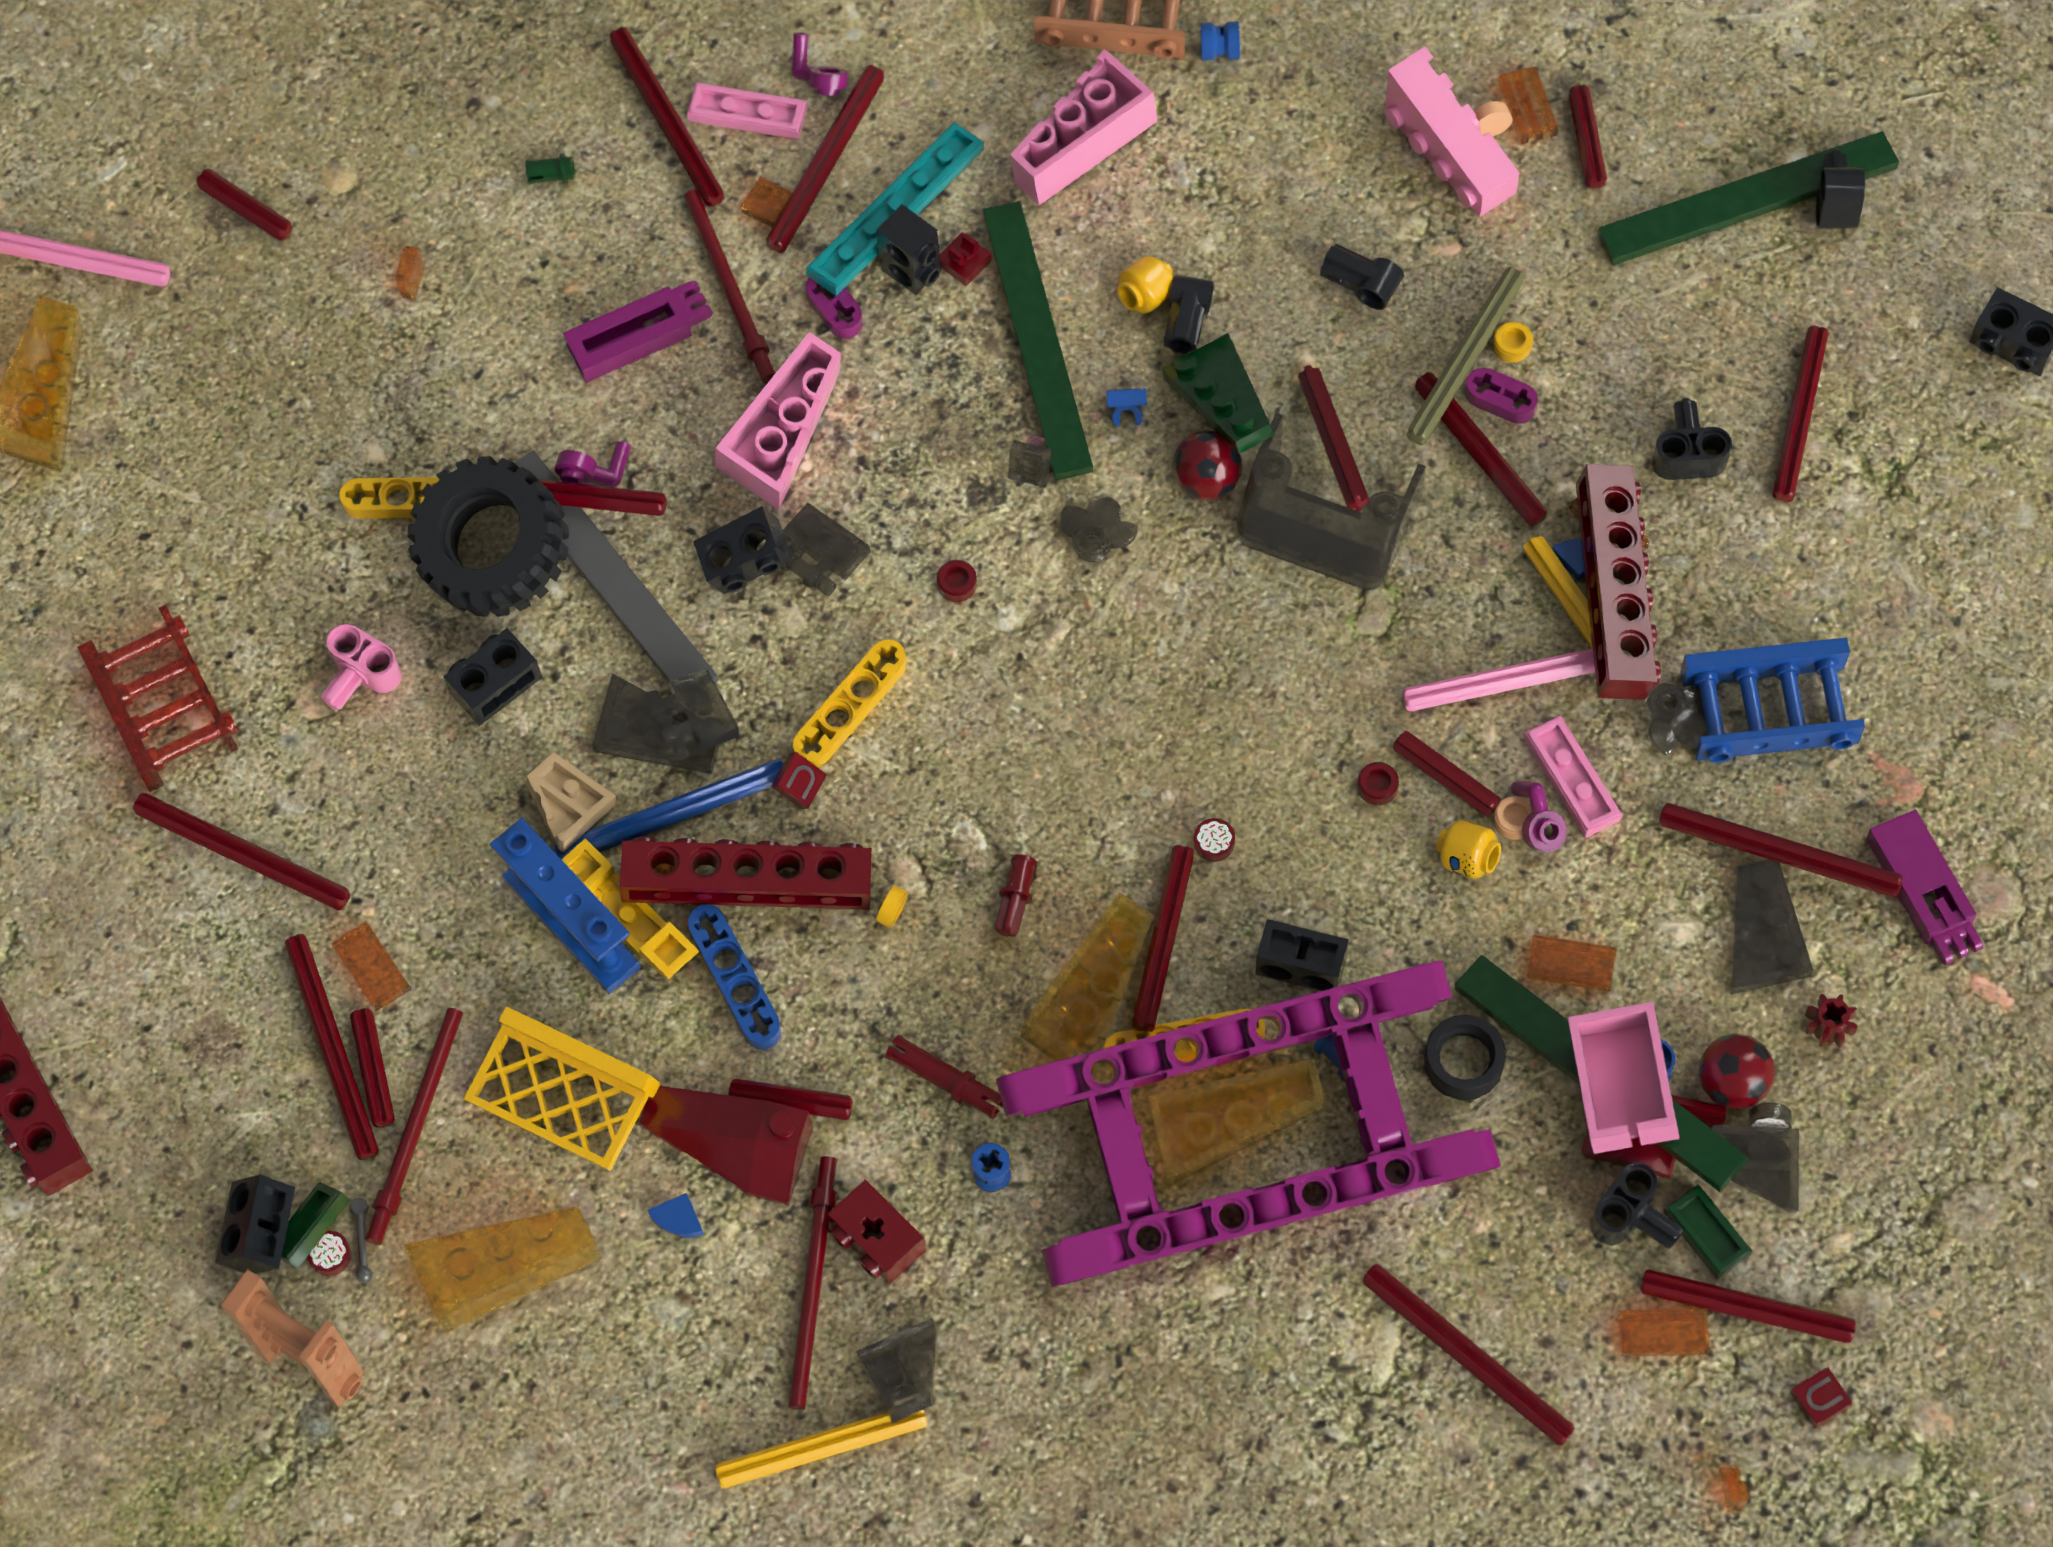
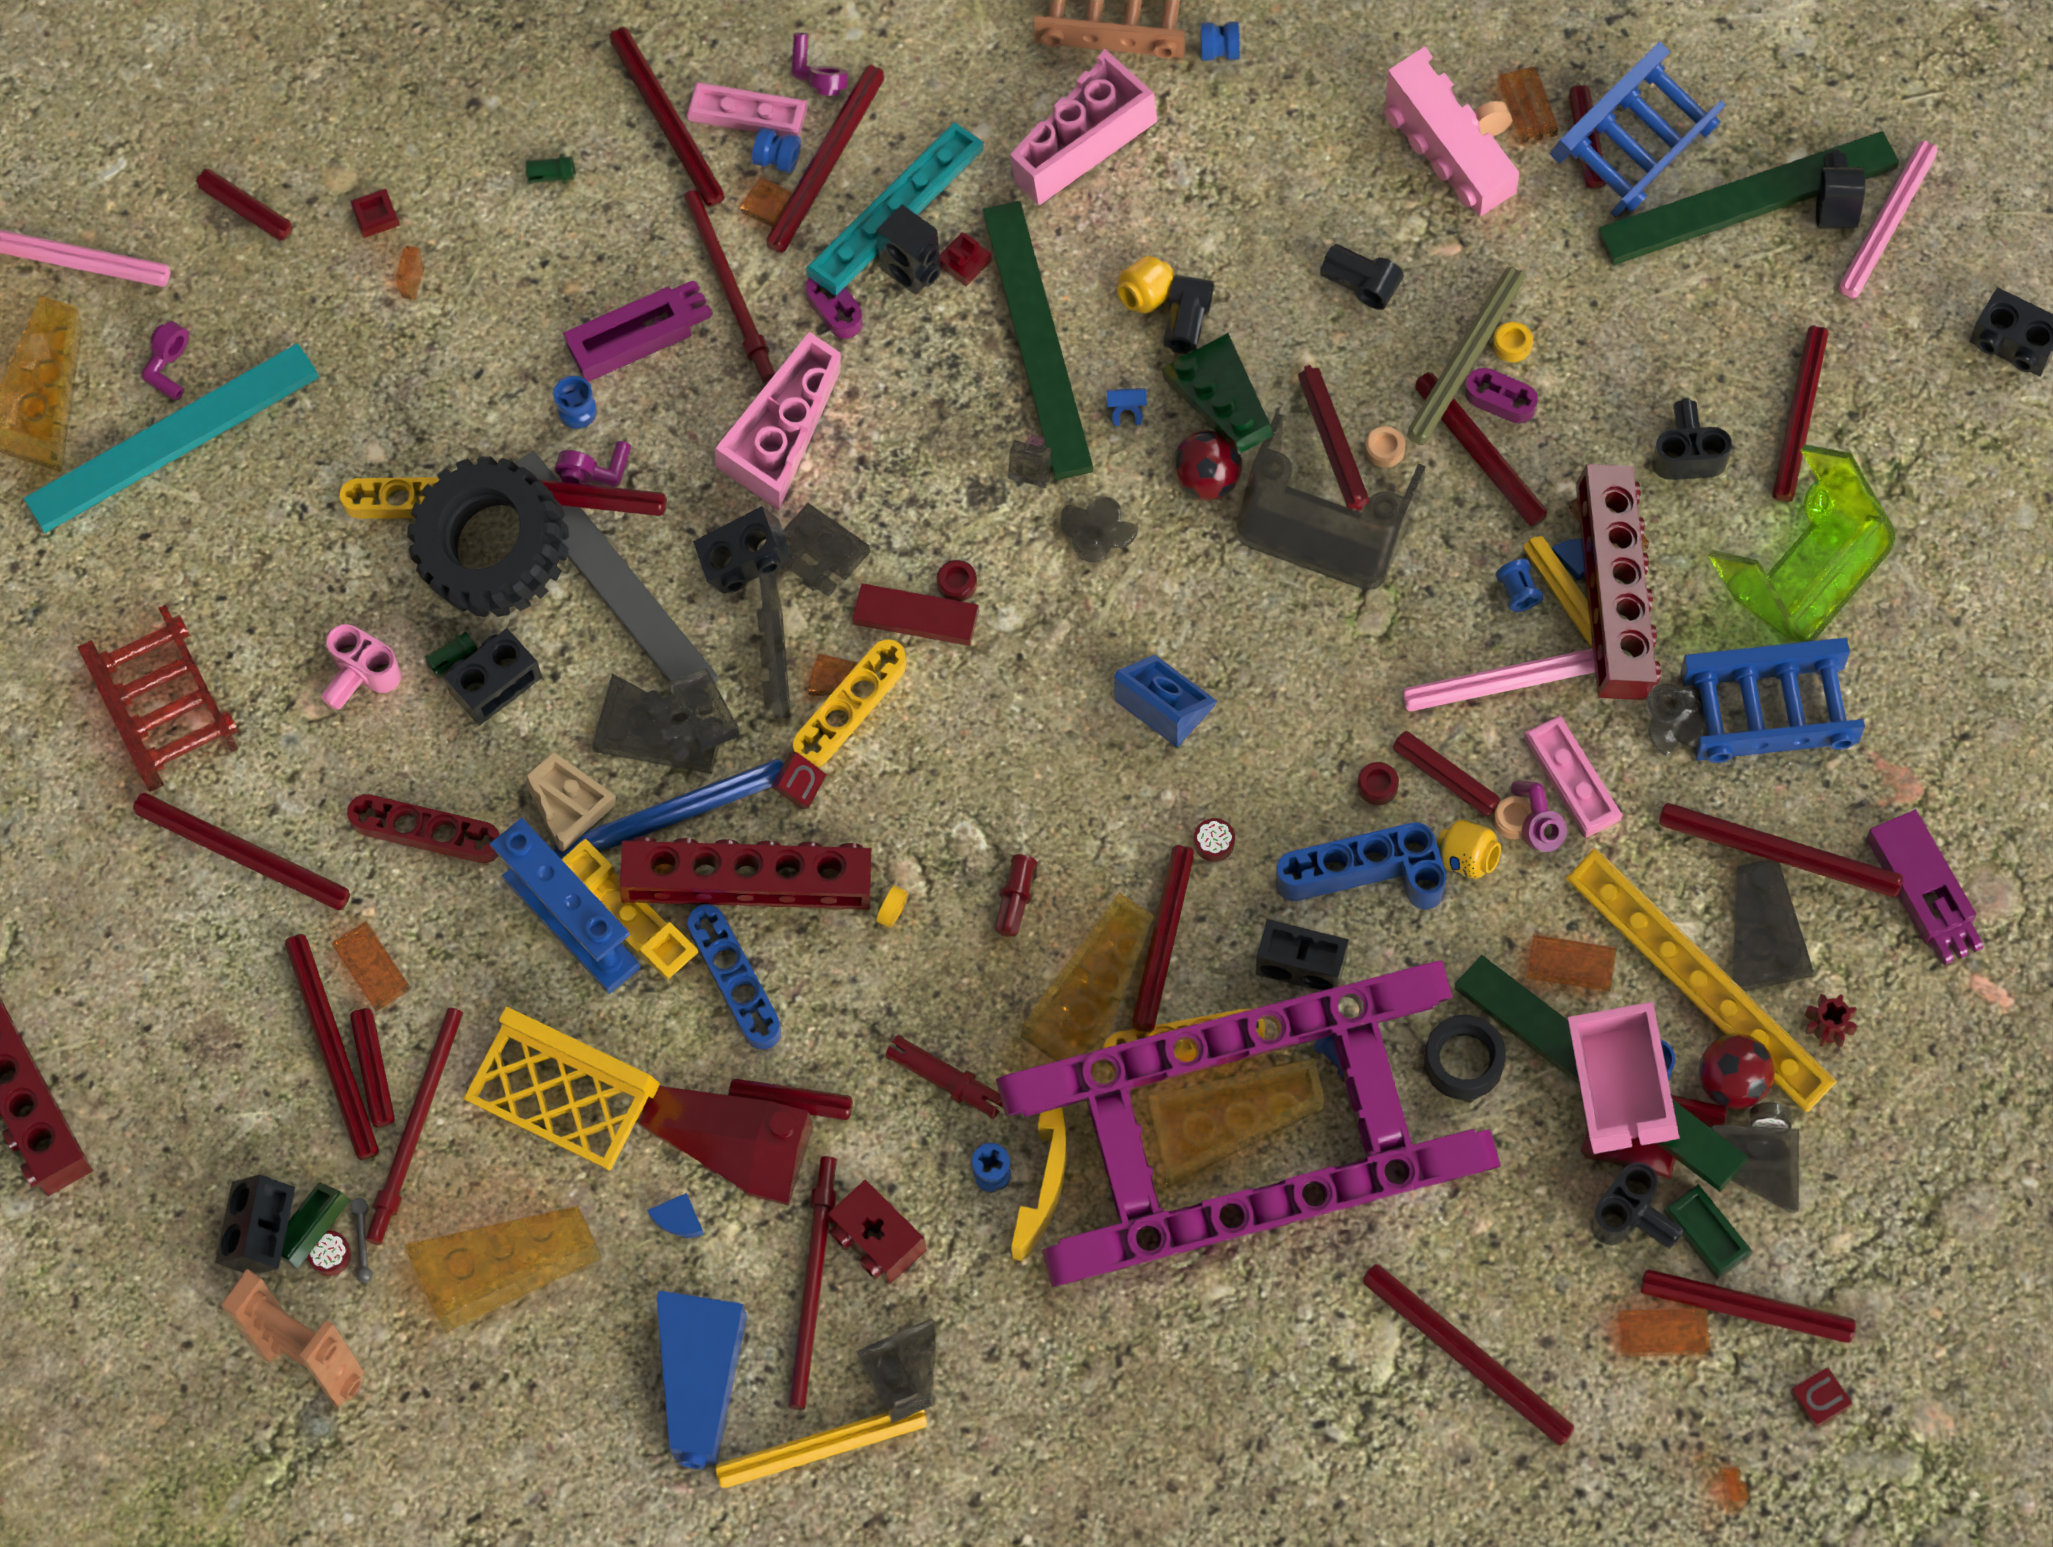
(167, 345): none -> magenta plate
(171, 438): none -> teal tile
(375, 213): none -> dark red tile
(422, 835): none -> dark red beam
(451, 652): none -> dark green pin
(575, 402): none -> blue wheel
(699, 1365): none -> blue slope
(774, 651): none -> clear smoke wing
(776, 150): none -> blue wheel
(828, 674): none -> clear orange tile
(915, 614): none -> dark red tile
(1034, 1222): none -> yellow slope
(1162, 698): none -> blue slope
(1361, 871): none -> blue beam
(1385, 446): none -> light nougat tile
(1519, 585): none -> blue bush
(1627, 95): none -> blue fence
(1698, 975): none -> yellow tile
(1826, 563): none -> clear neon green windscreen
(1887, 219): none -> bright pink axle

